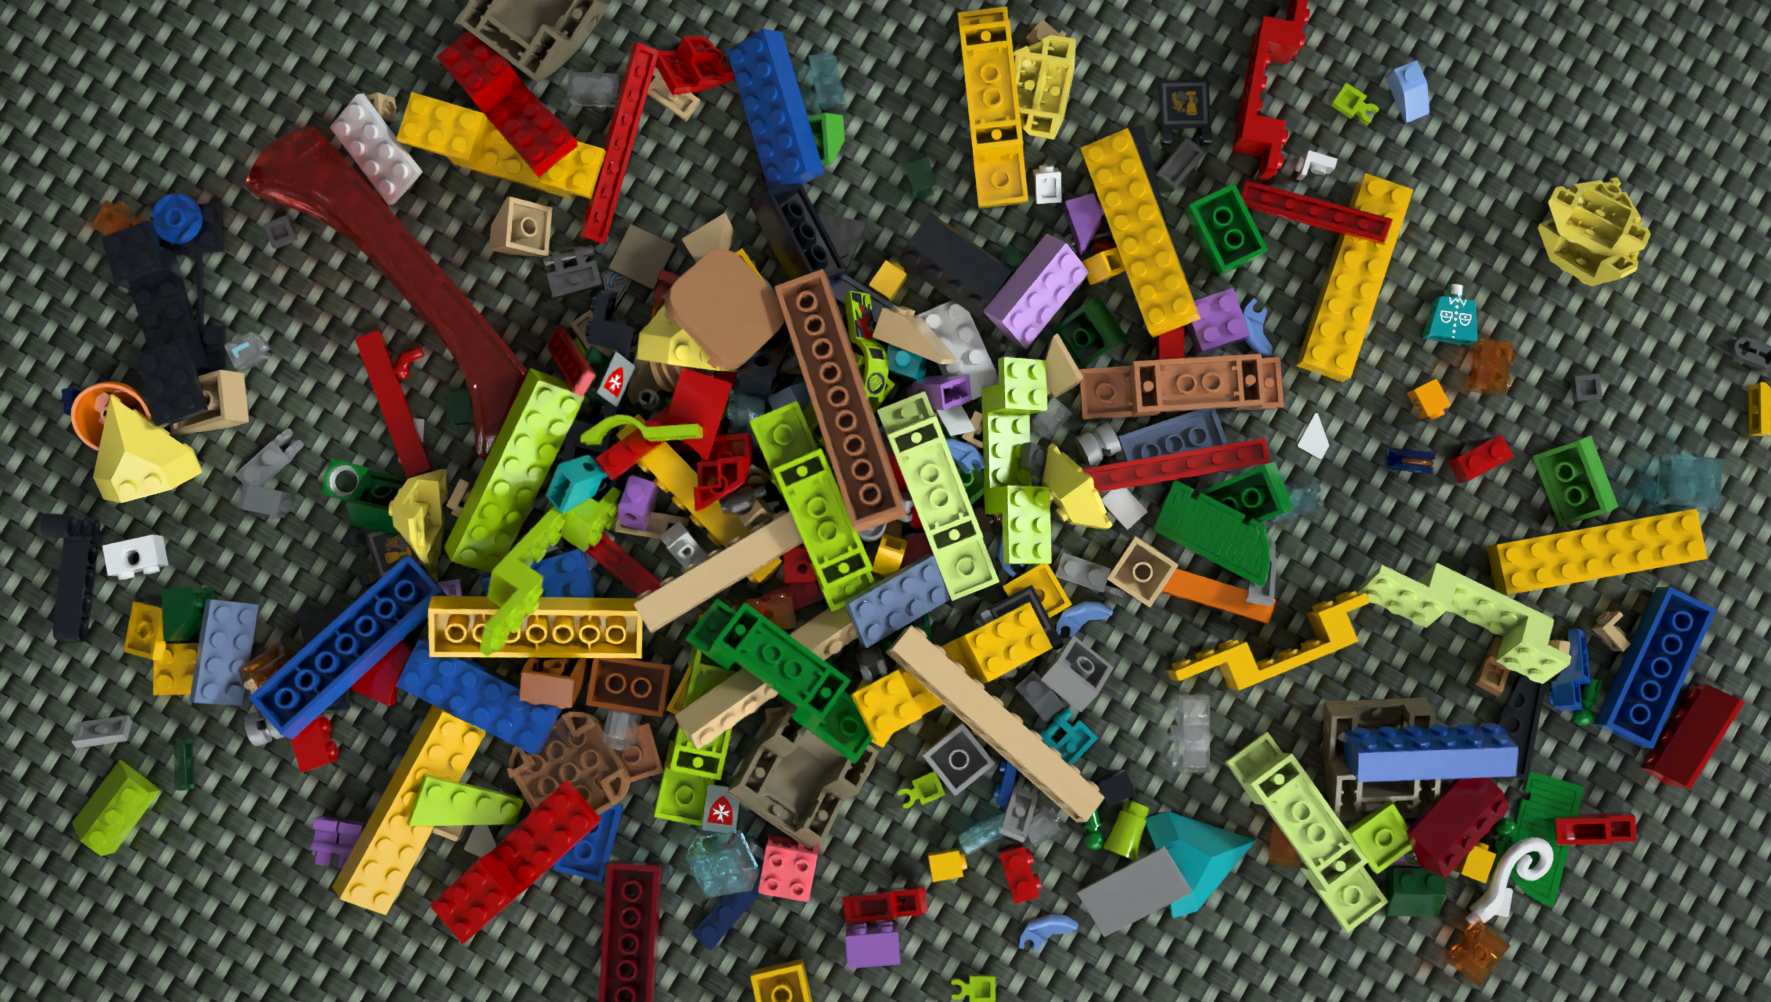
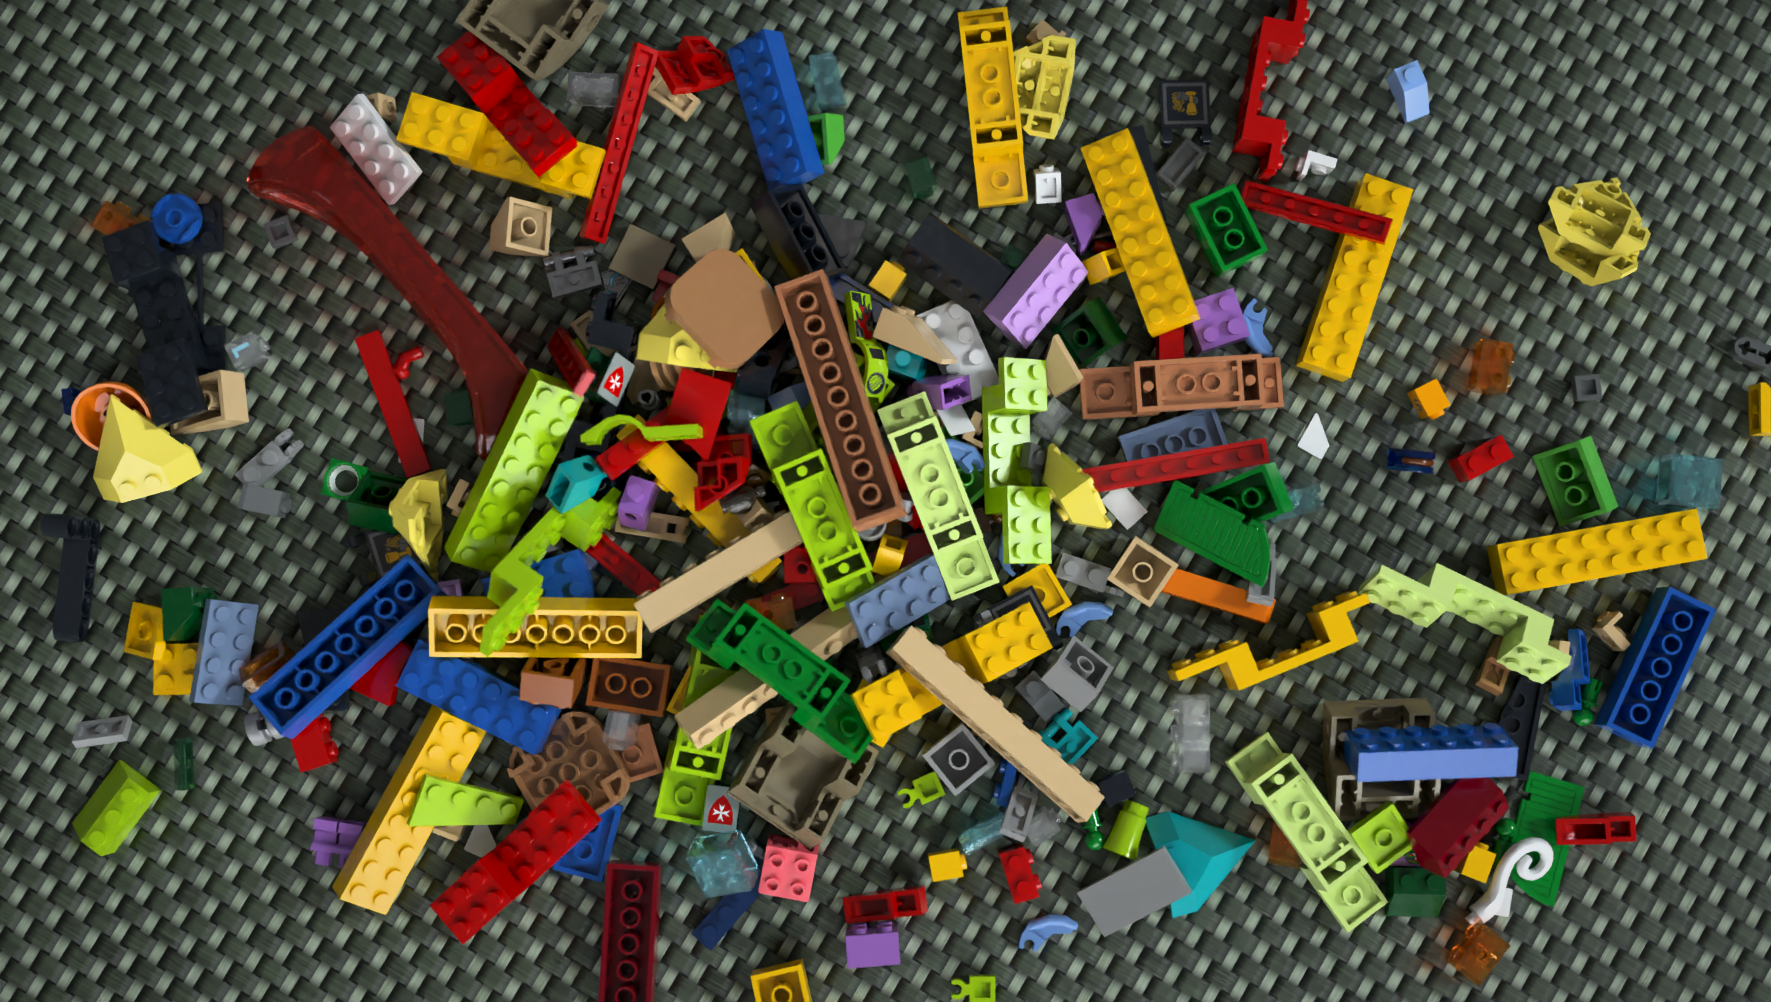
(120, 556): white brick -> none
(683, 545): white hips -> none
(1099, 443): light grey wheel -> none
(1350, 102): lime plate -> none
(1452, 318): teal torso -> none
(1691, 735): red slope -> none

